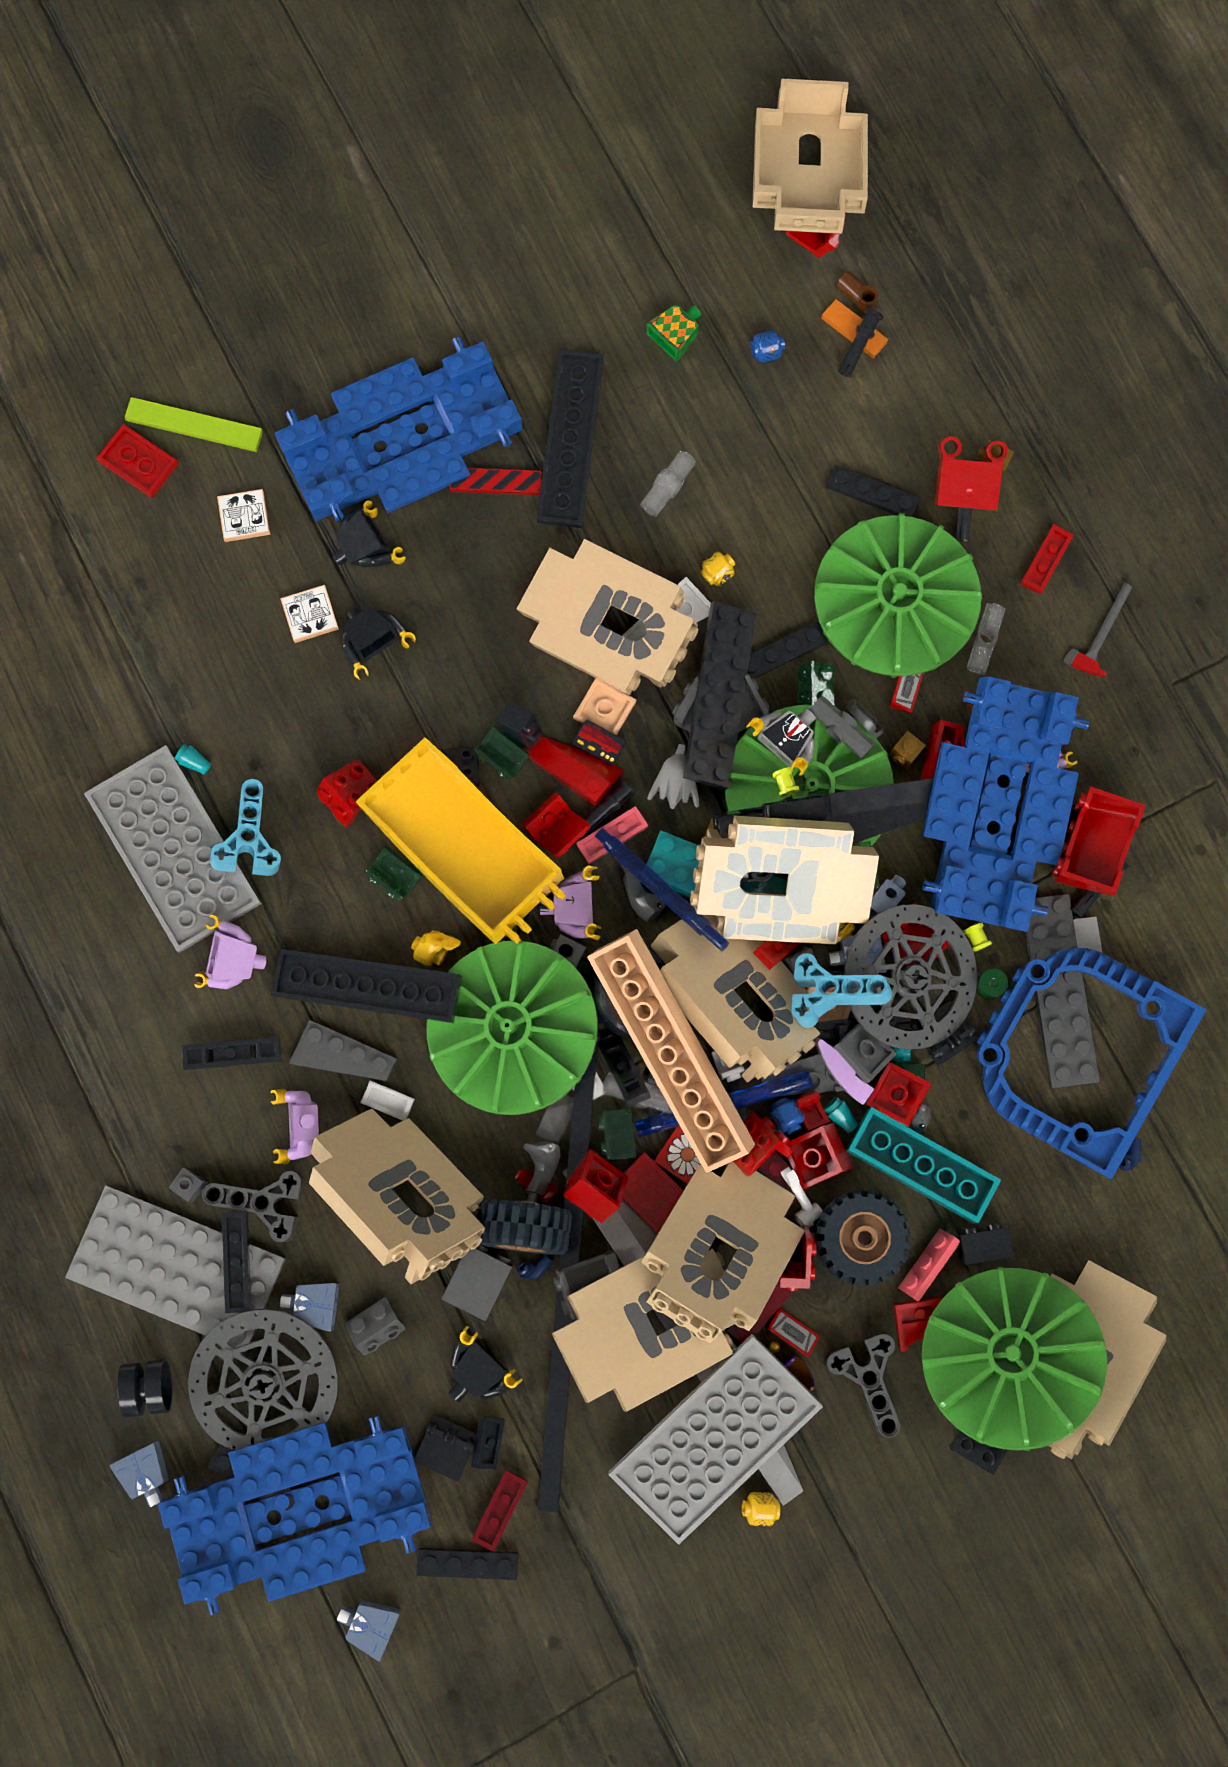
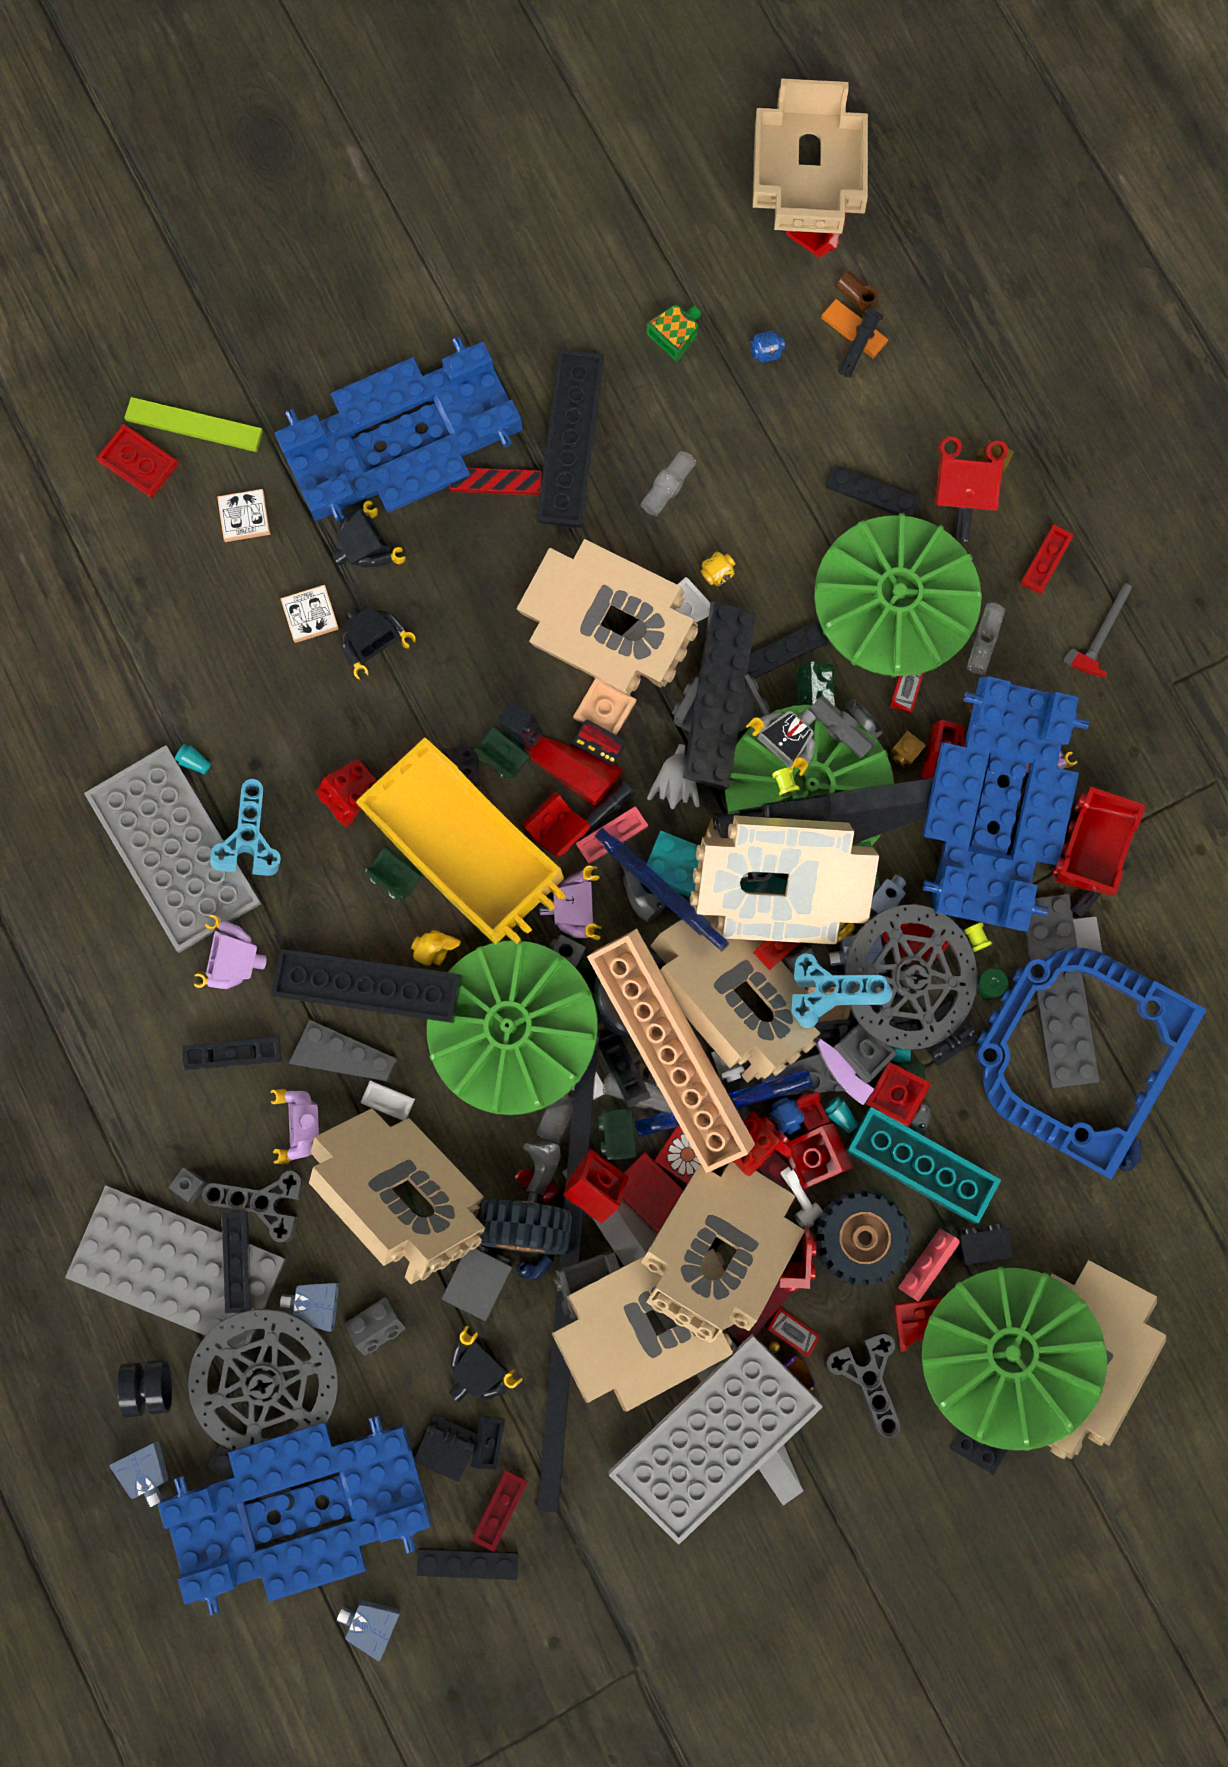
(761, 1509): yellow head -> none

